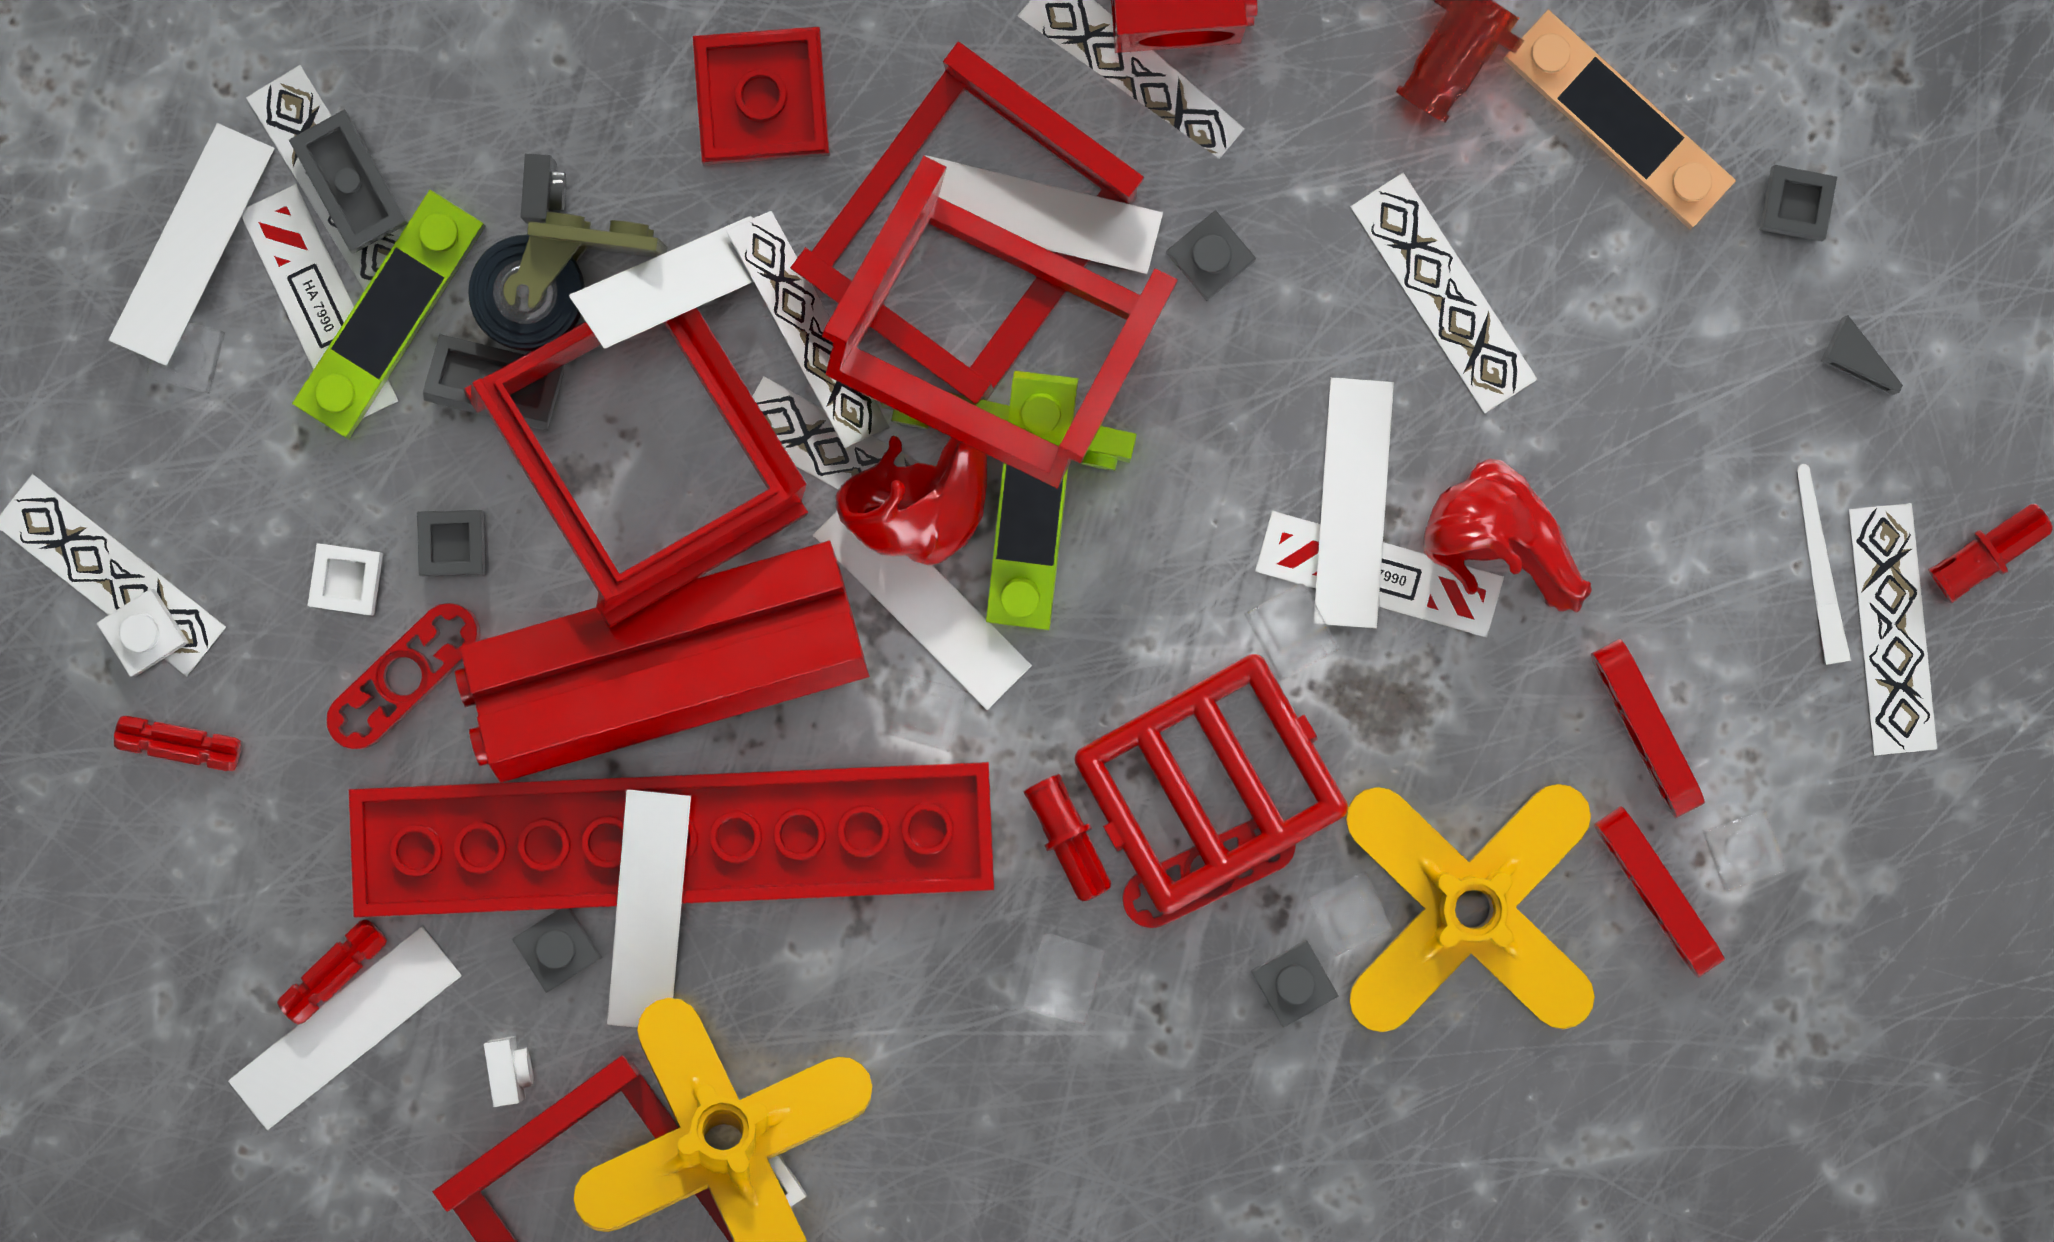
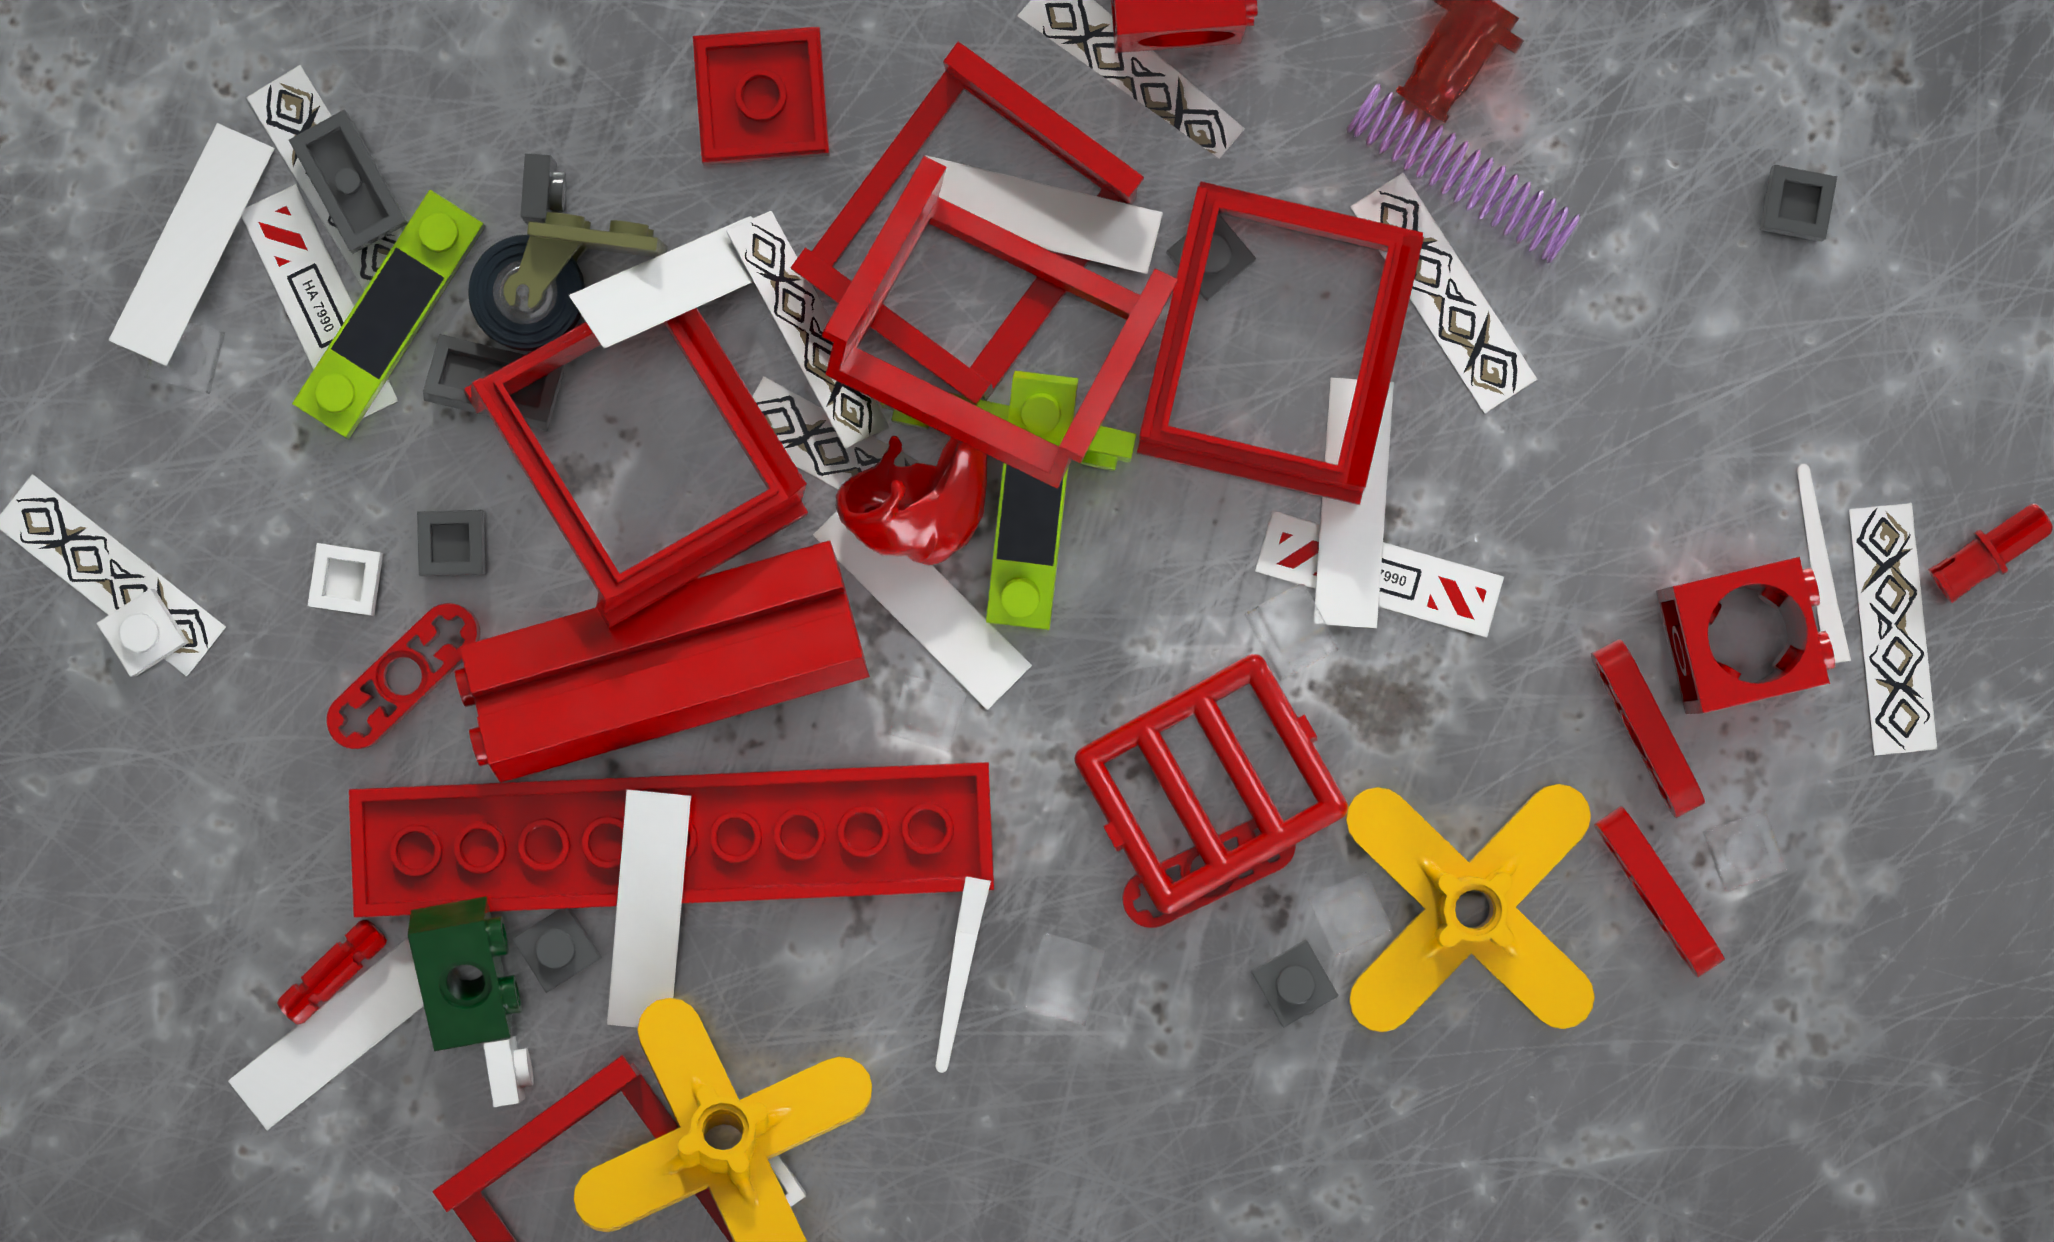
(177, 743): red axle -> none
(455, 1008): none -> dark green brick
(968, 925): none -> white sticker
(1068, 837): red axle -> none
(1337, 482): none -> red piece
(1504, 519): red piece -> none
(1553, 245): none -> lavender piece
(1619, 120): plate -> none
(1713, 685): none -> red brick
(1857, 357): dark grey piece -> none

